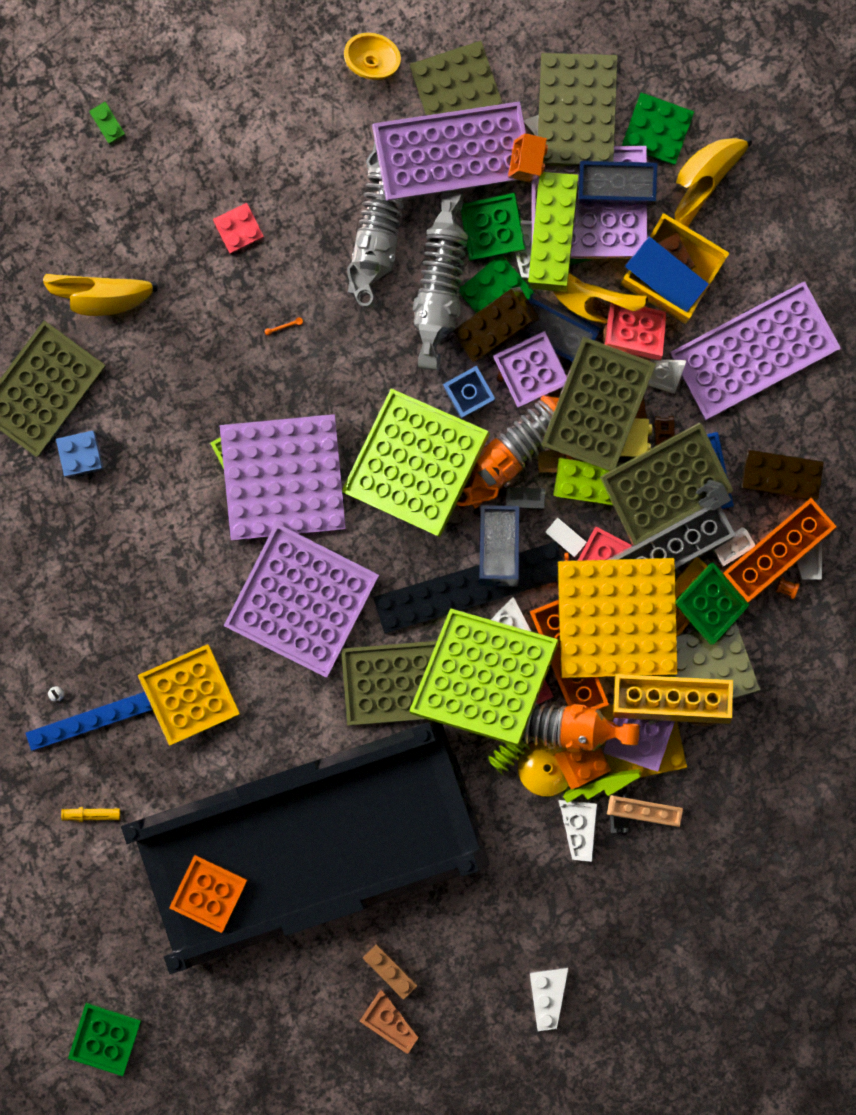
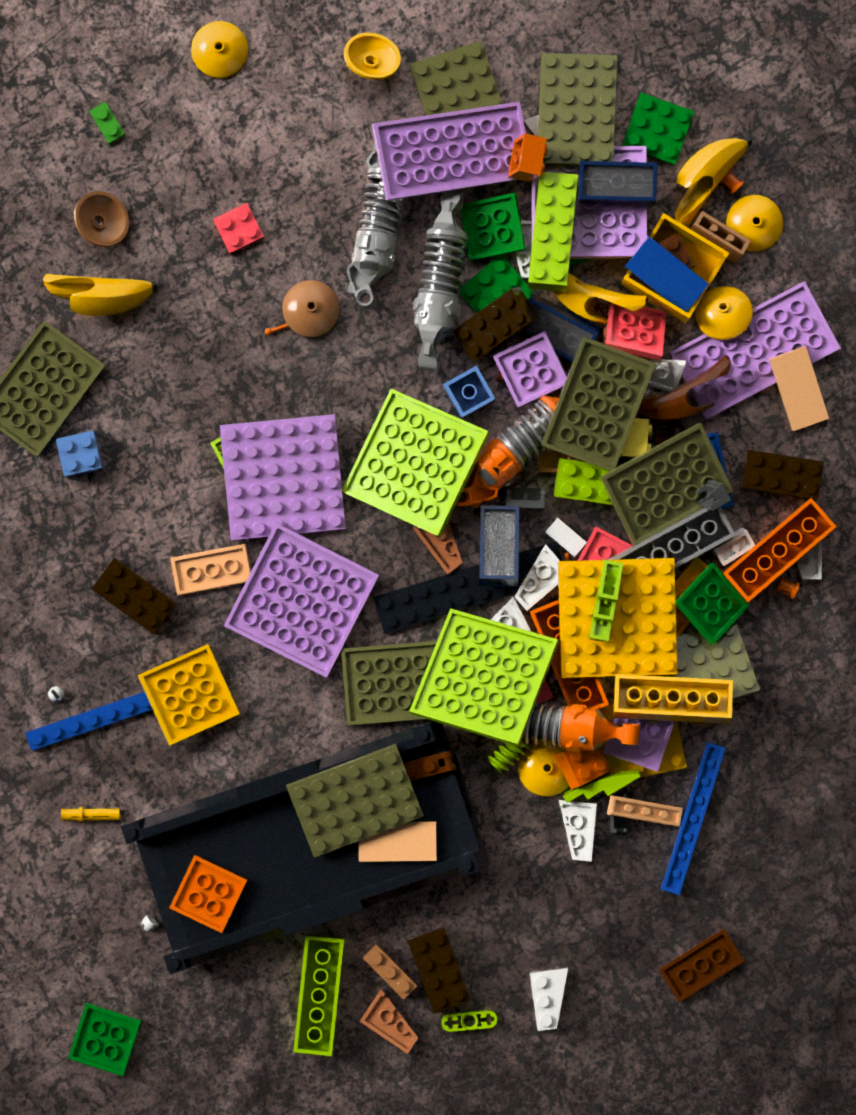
(109, 214): none -> medium nougat dish
(134, 596): none -> dark brown brick
(149, 923): none -> white hinge
(211, 569): none -> light nougat tile
(220, 62): none -> yellow dish
(311, 321): none -> medium nougat dish
(319, 995): none -> lime brick
(354, 800): none -> olive plate
(402, 843): none -> light nougat tile
(429, 765): none -> reddish brown plate
(438, 969): none -> dark brown brick
(442, 548): none -> nougat wing
(464, 1027): none -> lime beam
(539, 580): none -> white wing
(605, 601): none -> lime slope
(674, 404): none -> reddish brown piece
(693, 818): none -> blue plate
(701, 965): none -> reddish brown plate
(721, 236): none -> medium nougat brick
(724, 323): none -> yellow dish
(732, 181): none -> orange bush
(770, 221): none -> yellow dish
(799, 388): none -> light nougat tile

